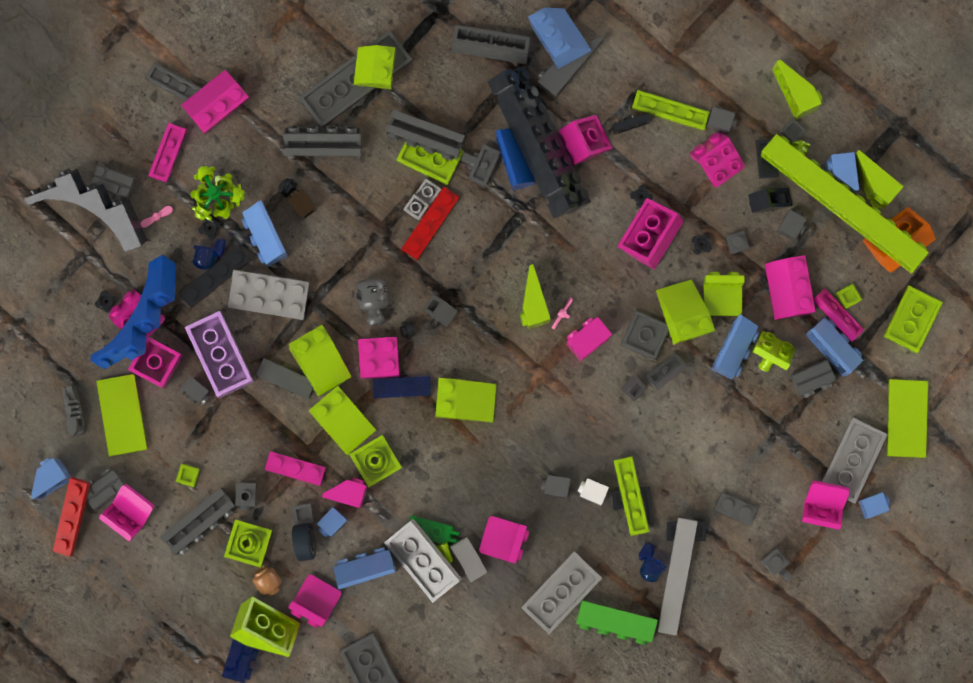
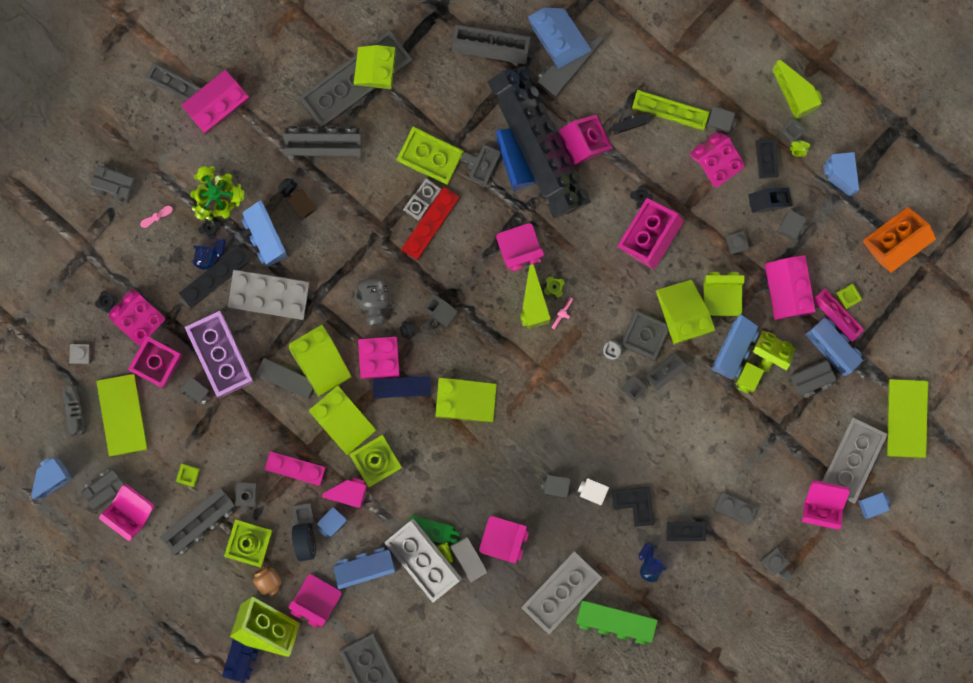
(71, 516): plate -> none
(79, 354): none -> light grey plate
(117, 214): arch -> none
(146, 317): blue arch -> none
(167, 153): dark pink plate -> none
(424, 134): dark grey brick -> none
(519, 247): none -> dark pink bracket
(558, 283): none -> lime plate
(588, 339): dark pink brick -> none
(613, 349): none -> tile
(631, 496): lime tile -> none
(677, 576): light grey tile -> none
(701, 239): black plate -> none
(749, 378): none -> lime brick
(844, 203): lime brick -> none
(876, 182): lime slope -> none
(913, 319): lime tile -> none

